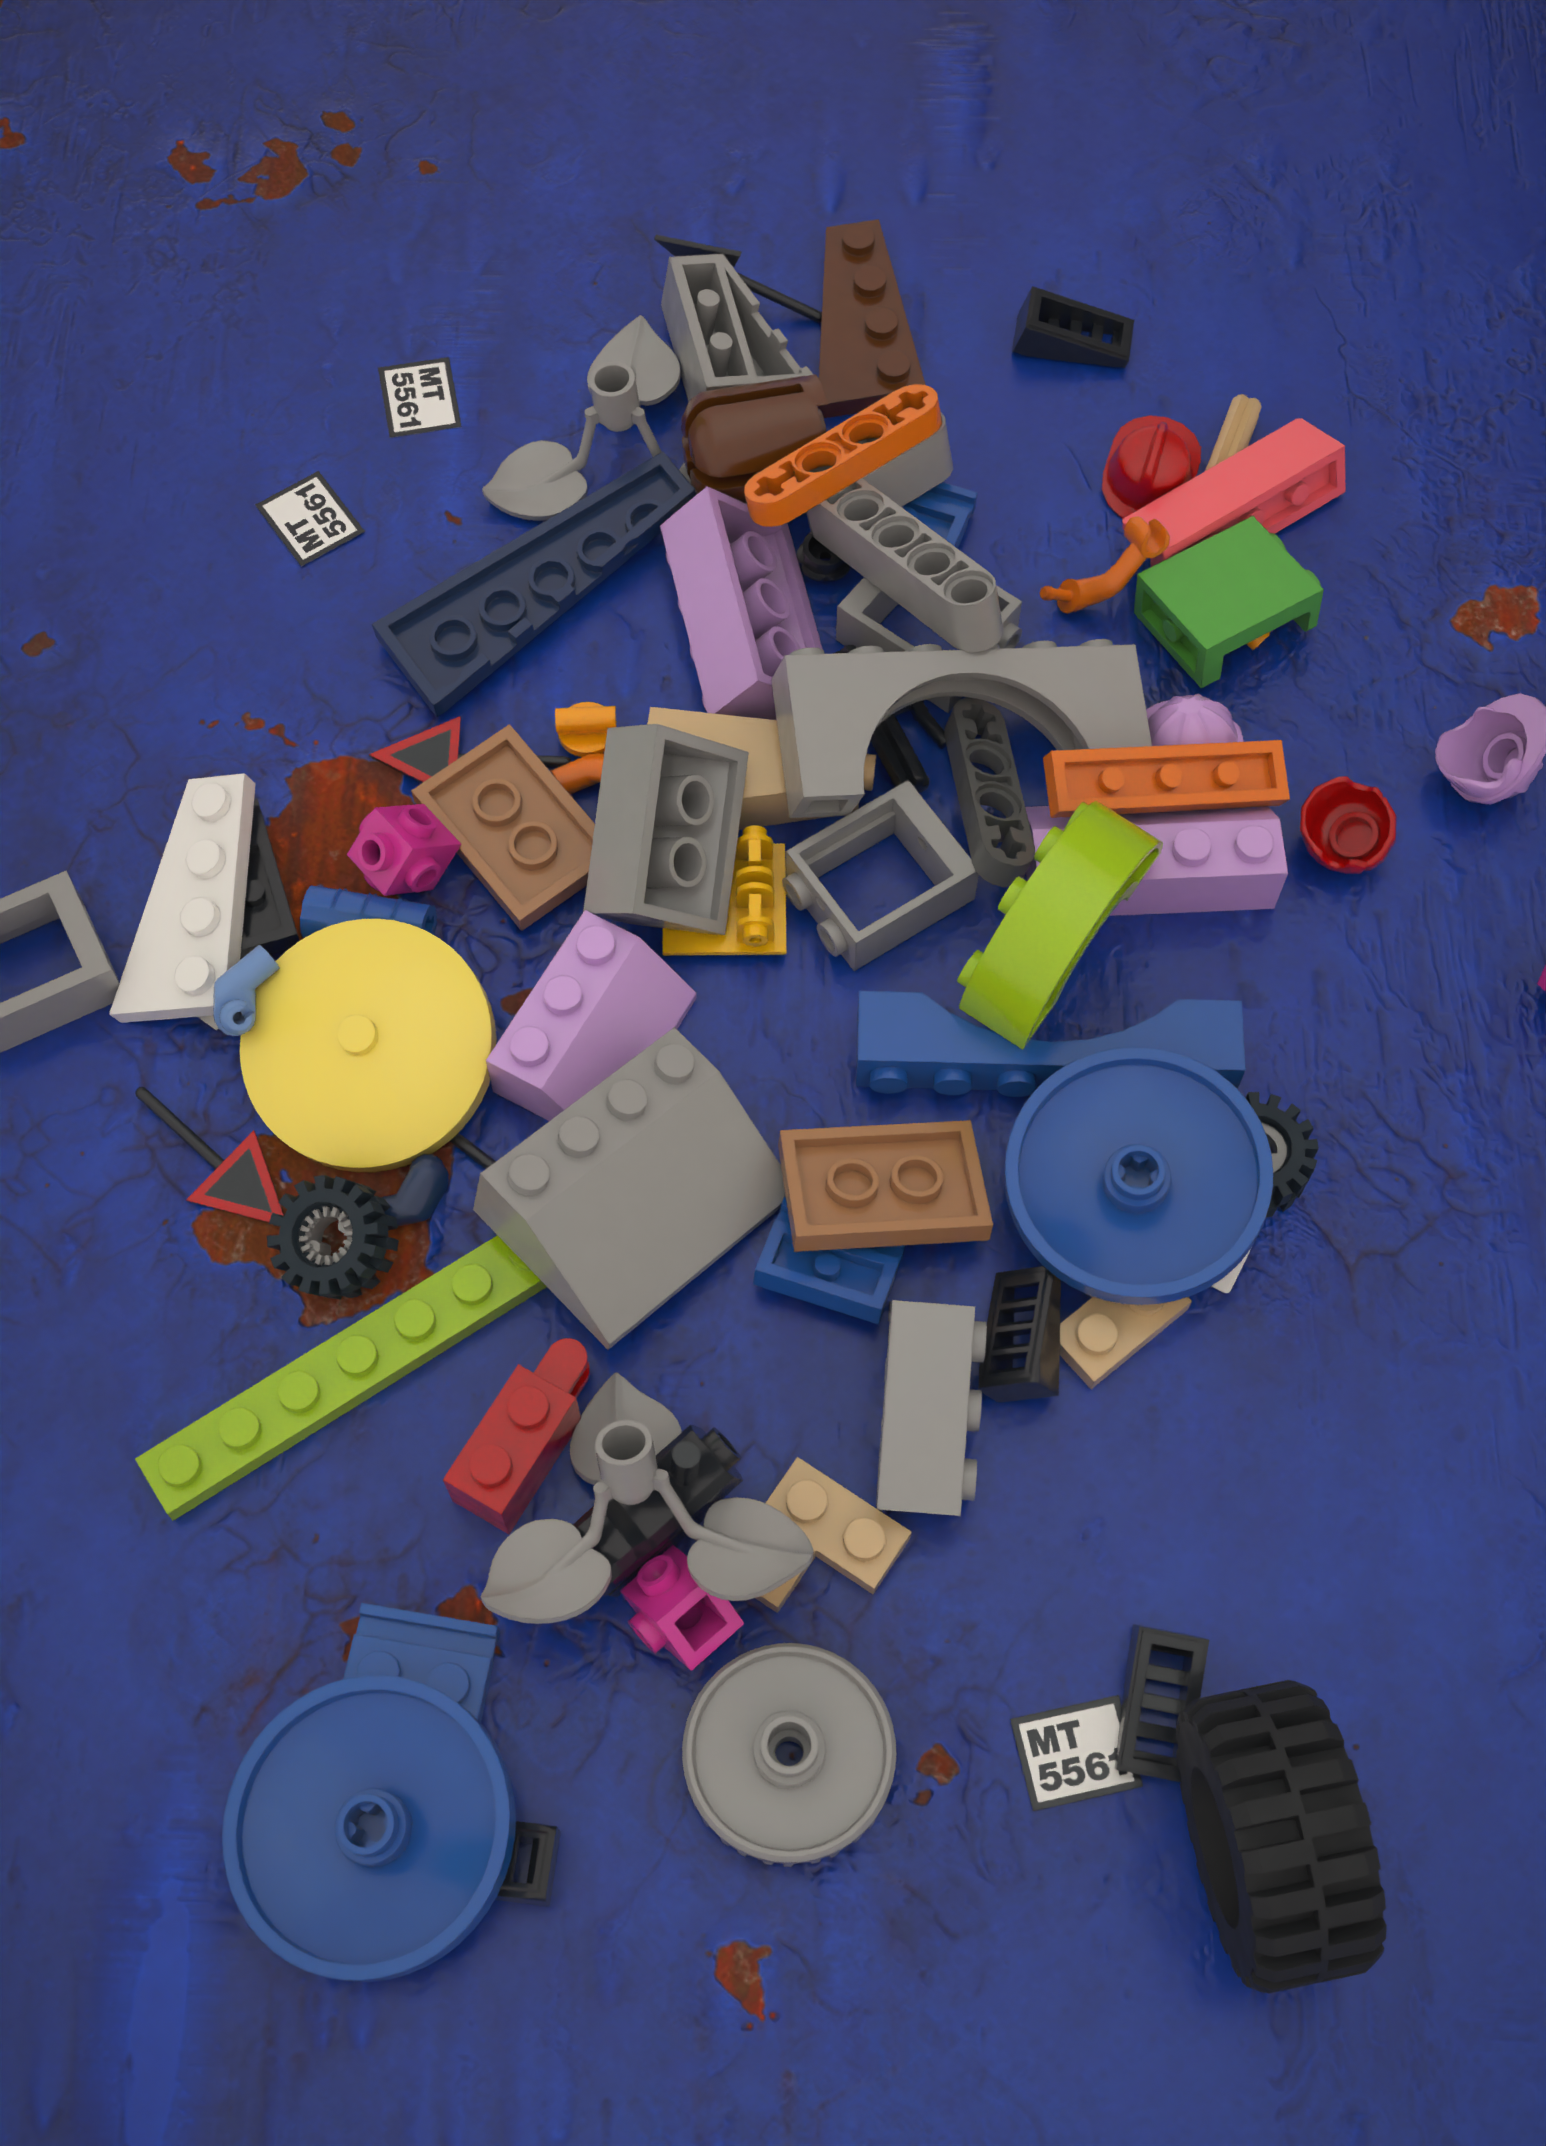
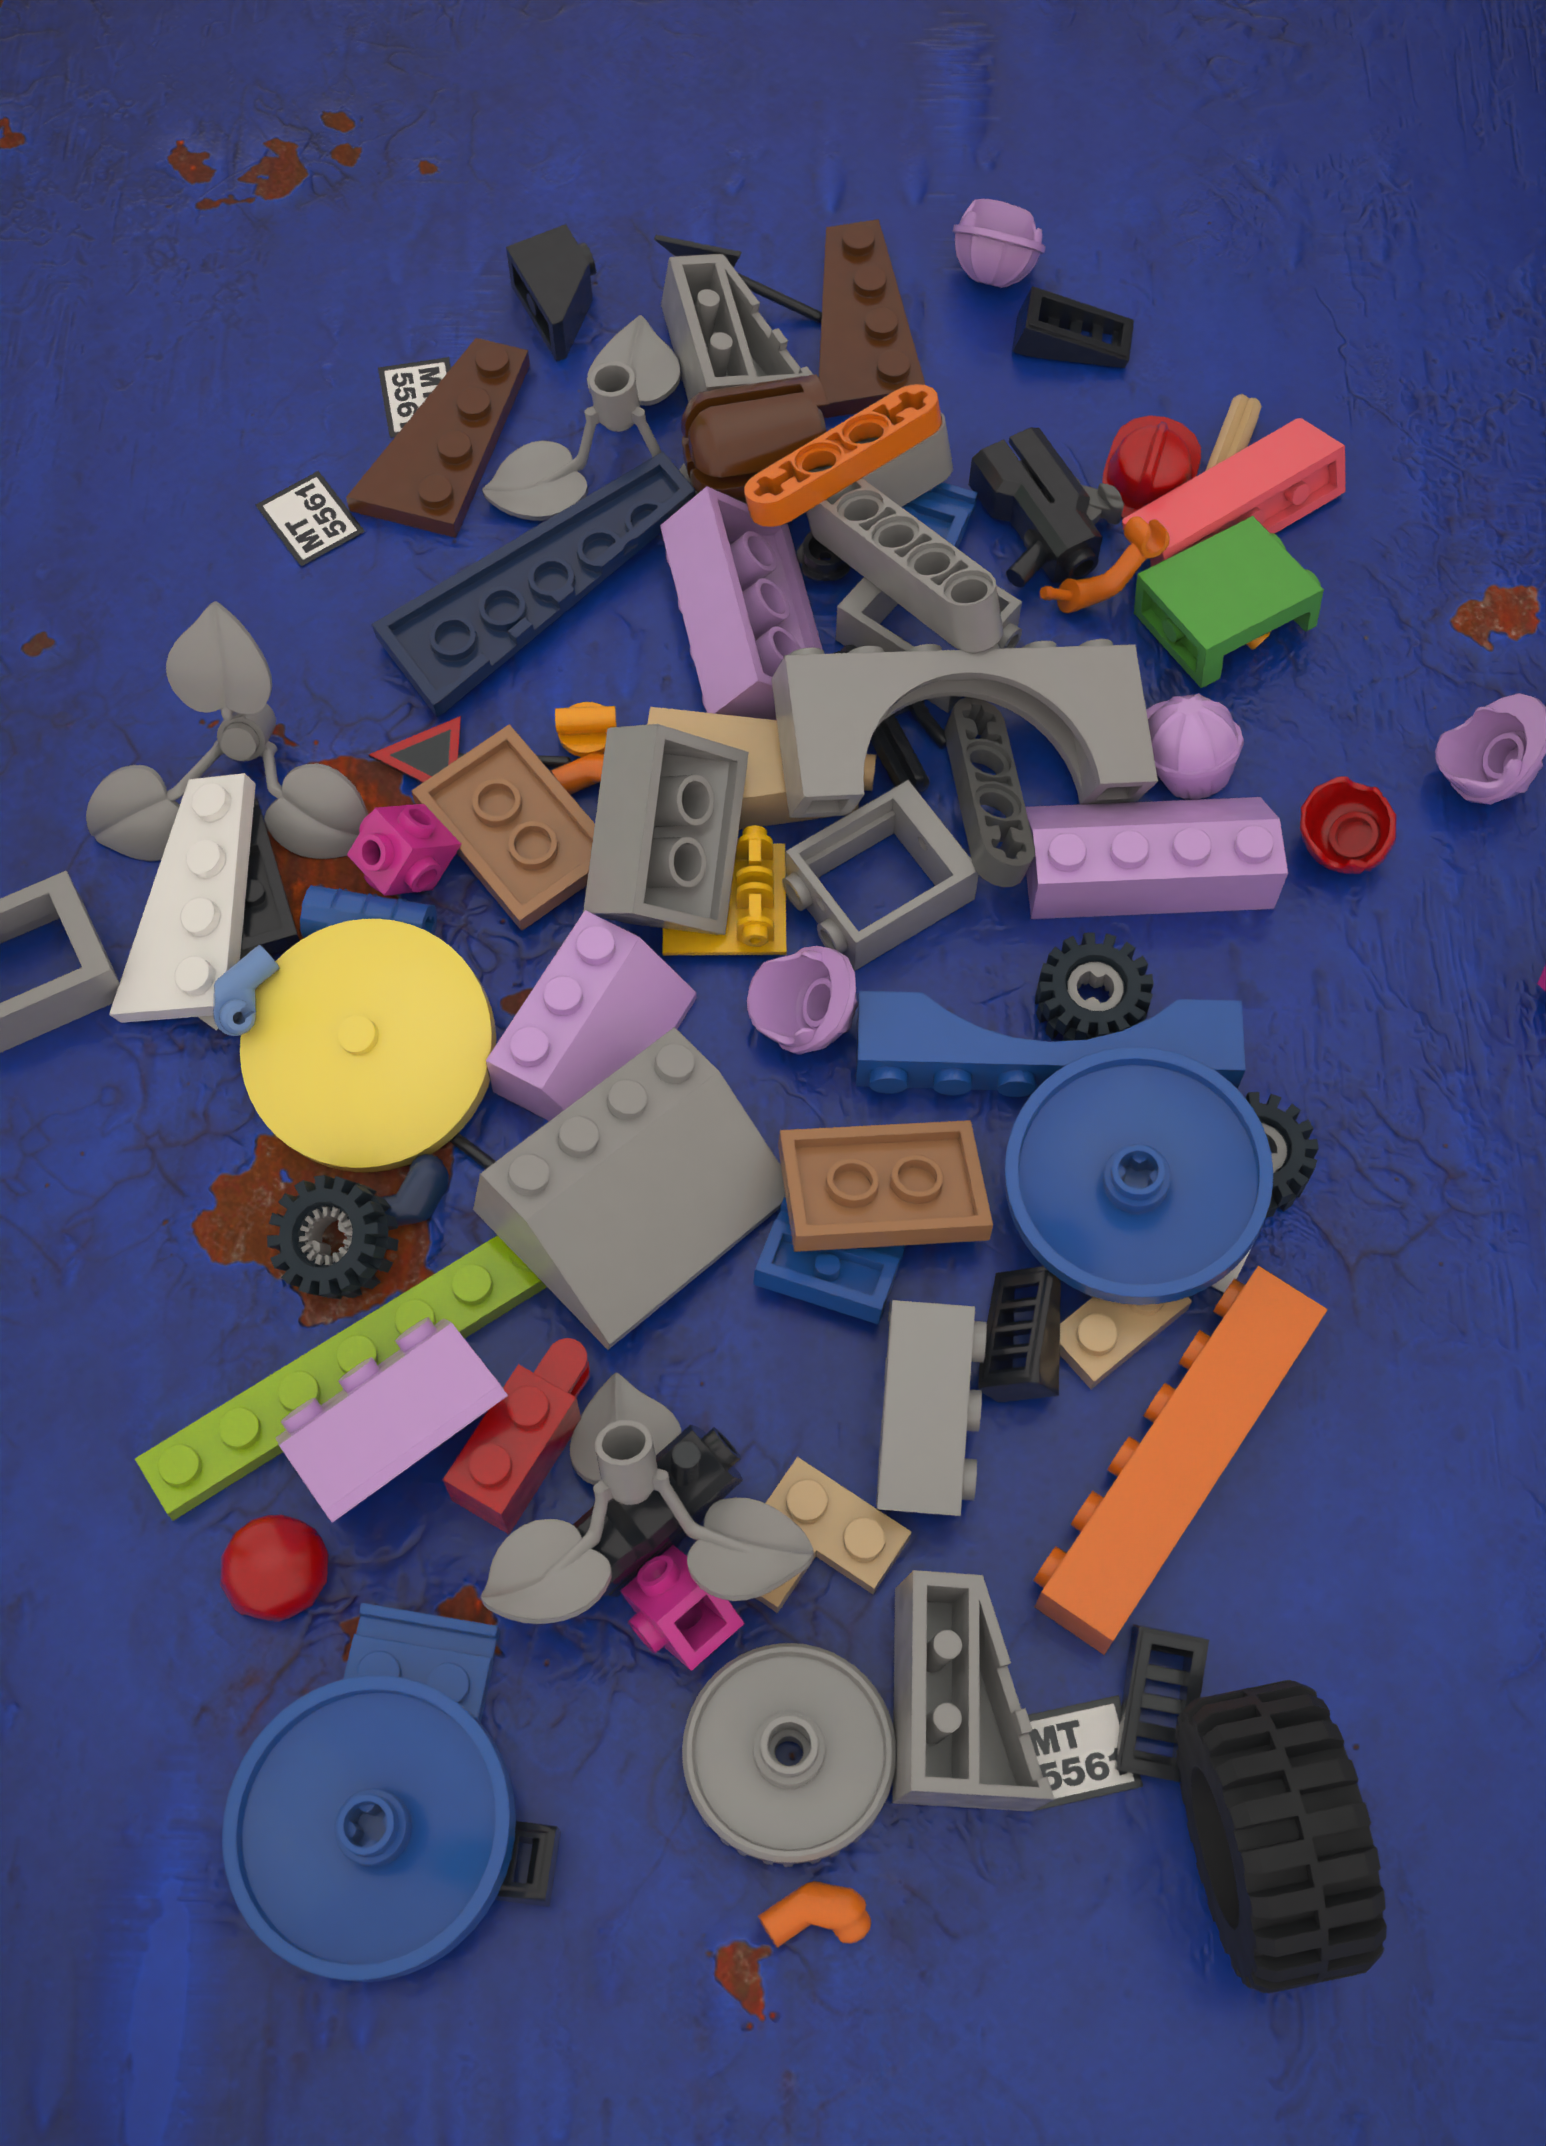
(214, 669): none -> light grey plant
(238, 1183): piece -> none
(274, 1567): none -> red hair
(388, 1415): none -> lavender slope
(444, 448): none -> reddish brown wing
(553, 284): none -> black slope
(804, 999): none -> lavender piece
(820, 1906): none -> orange arm
(956, 1702): none -> light grey wedge
(997, 242): none -> lavender piece
(1044, 506): none -> black piece
(1054, 919): lime brick -> none
(1098, 966): none -> black bush
(1167, 777): orange plate -> none
(1178, 1459): none -> orange brick

